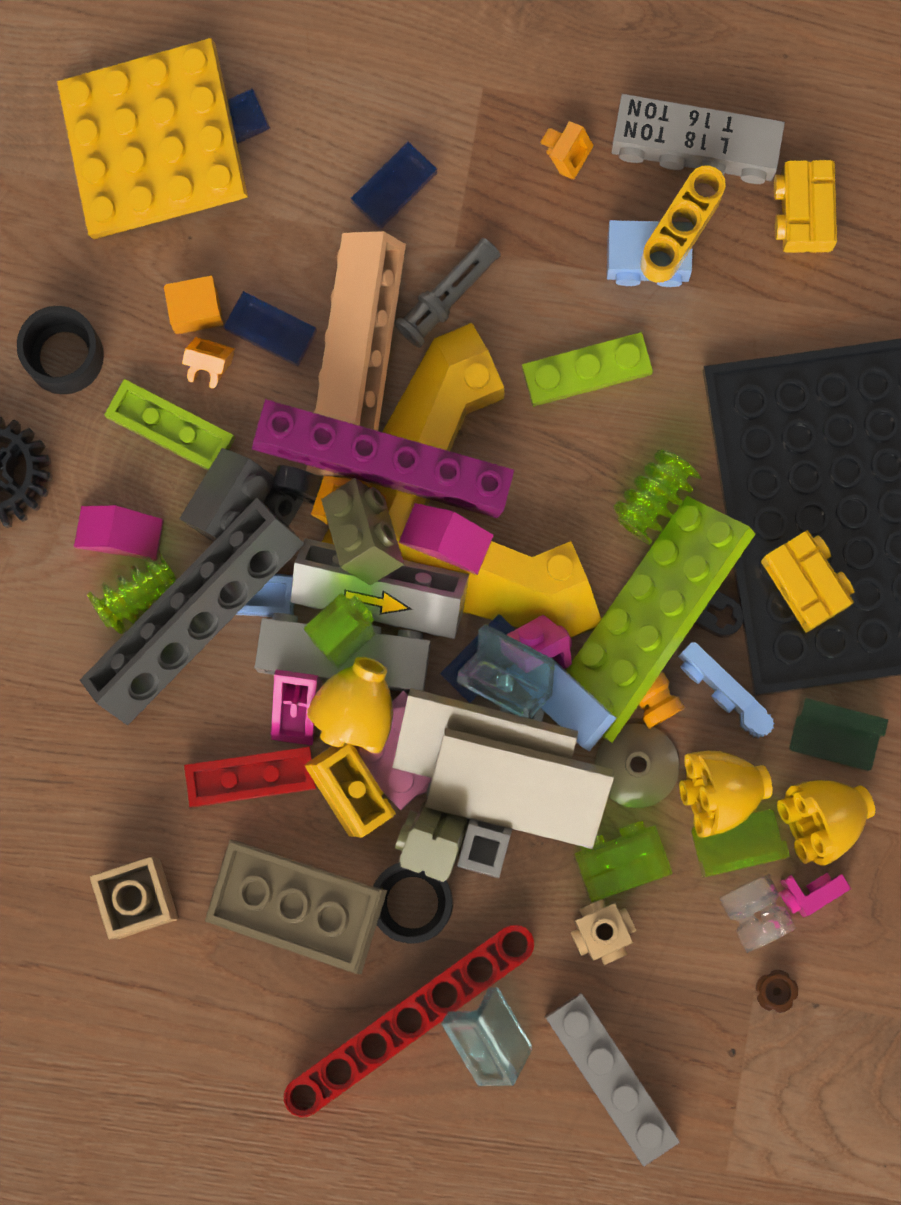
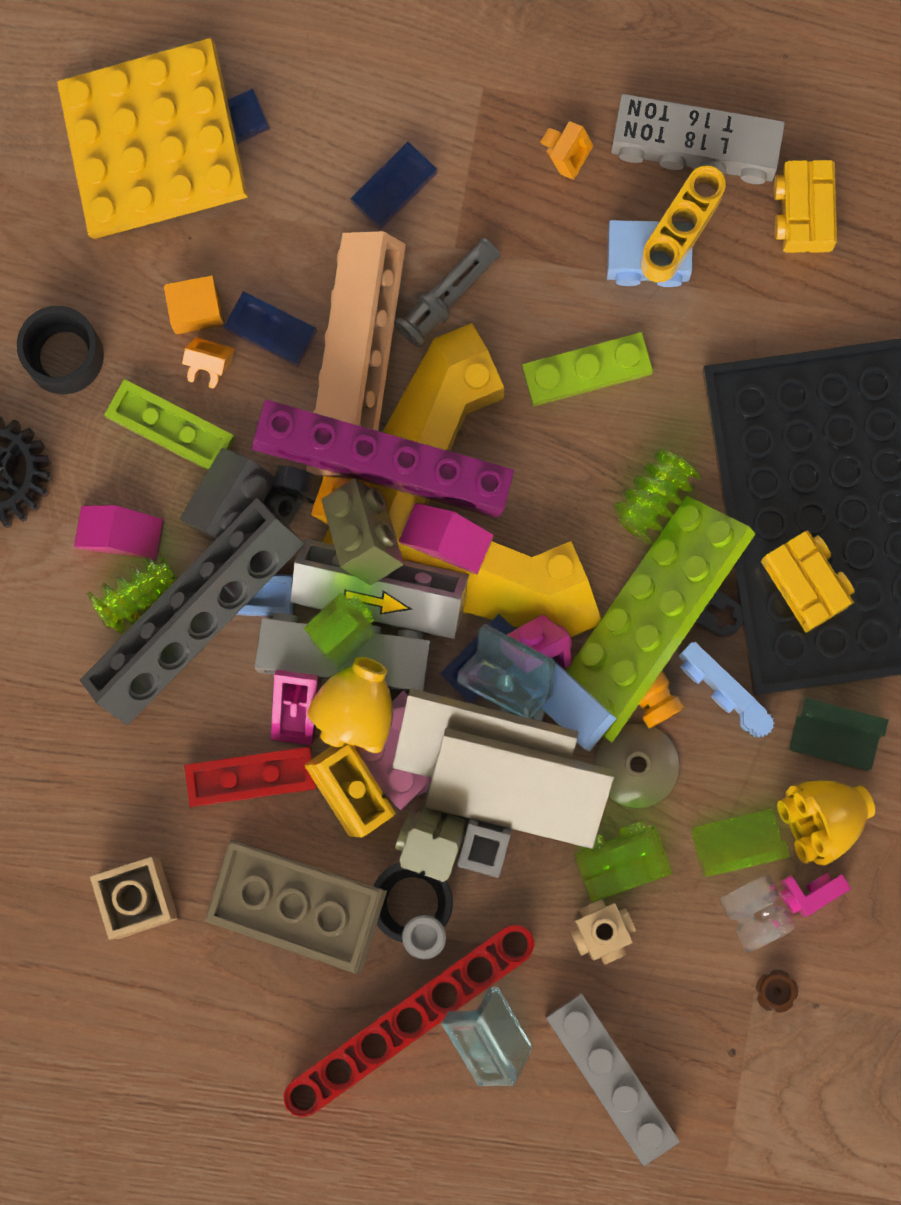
(424, 937): none -> light grey tile
(722, 790): yellow piece -> none

